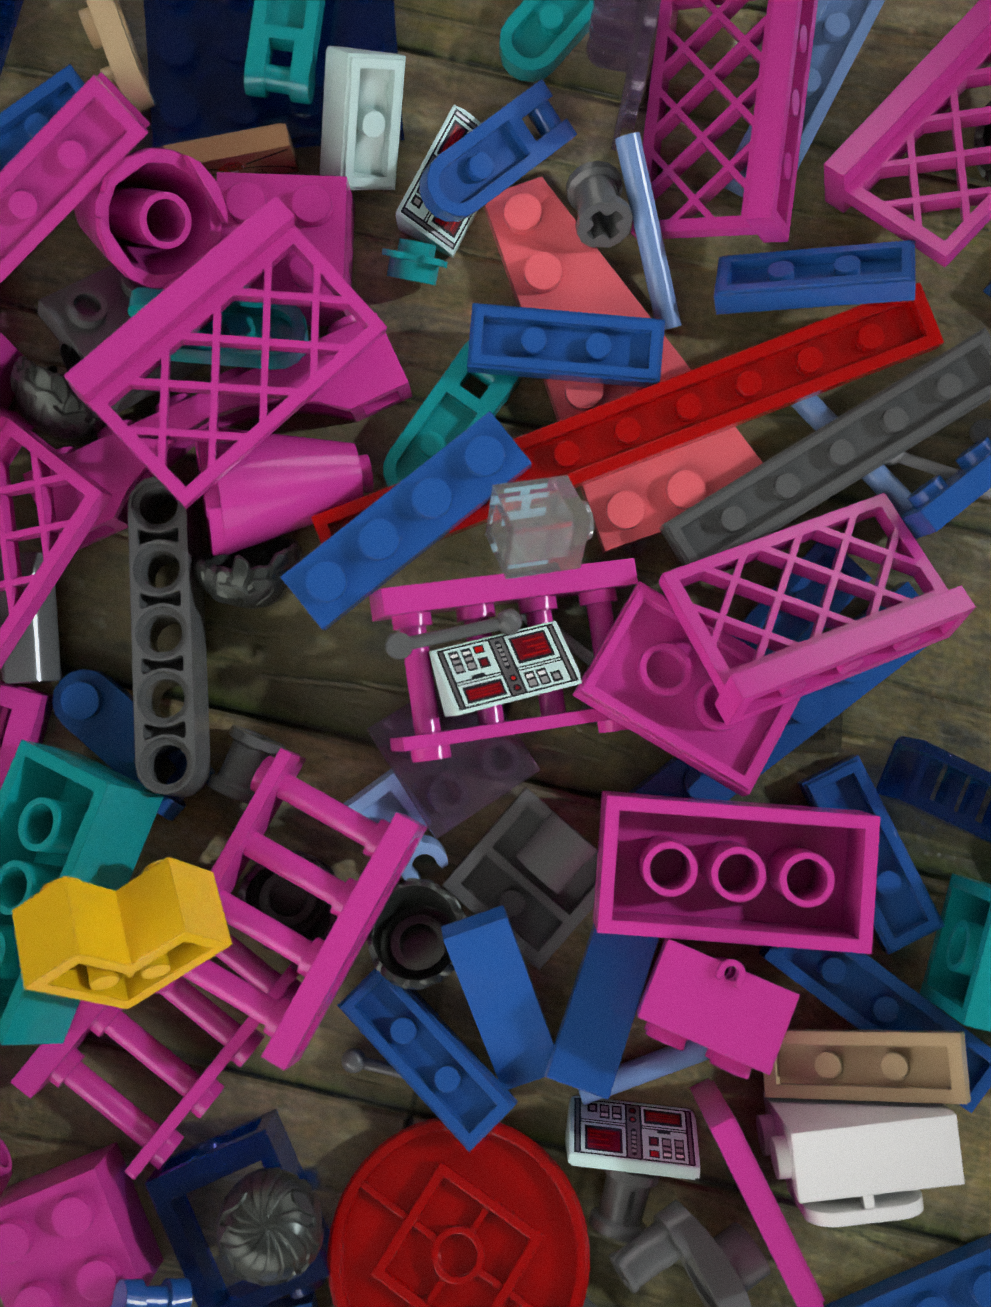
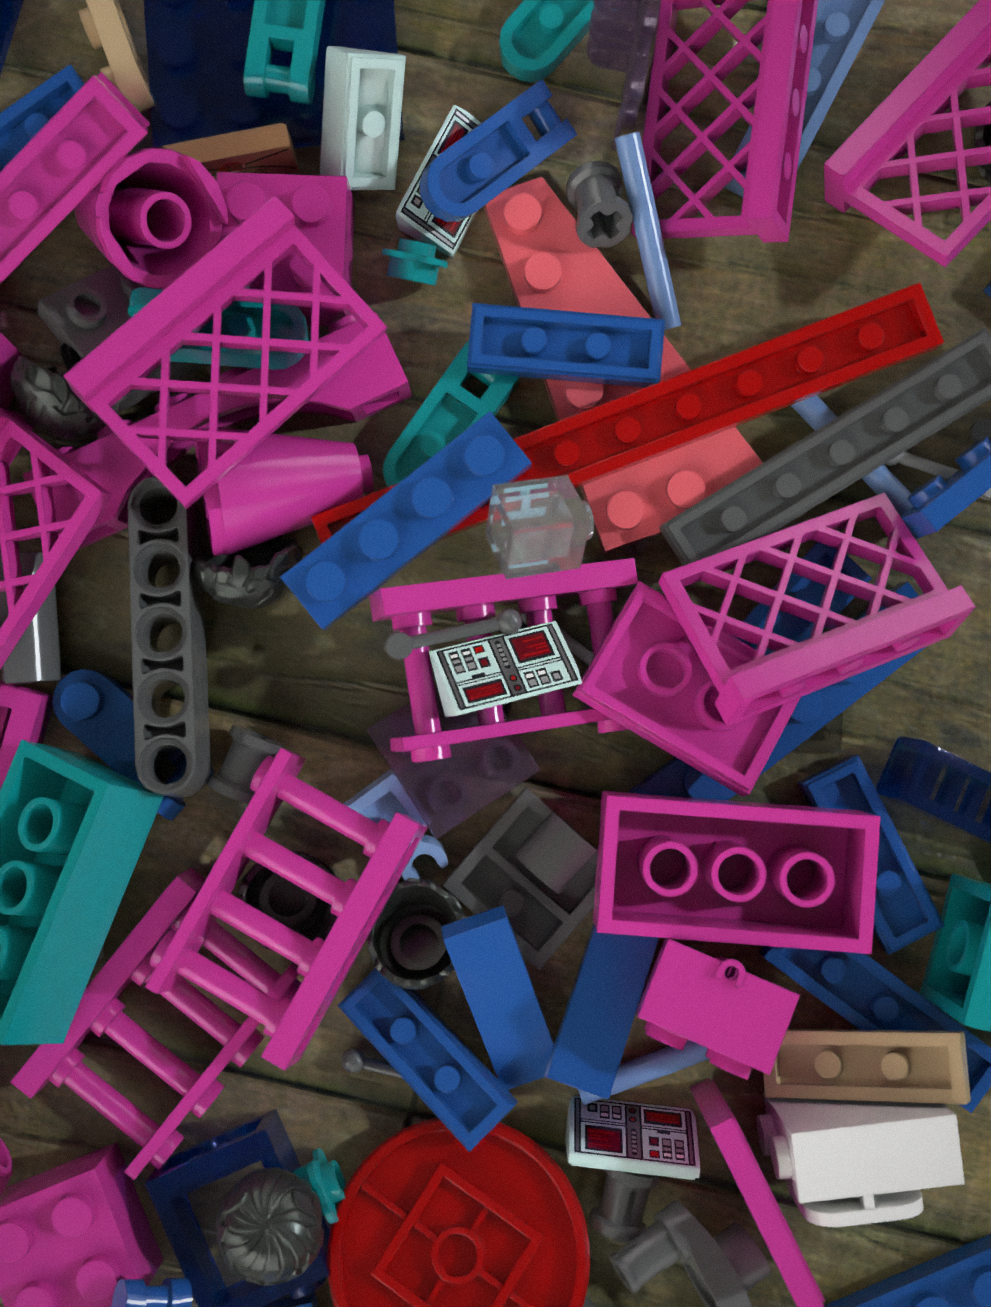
(120, 942): yellow brick -> none
(326, 1181): none -> teal plate
(816, 277): blue tile -> none

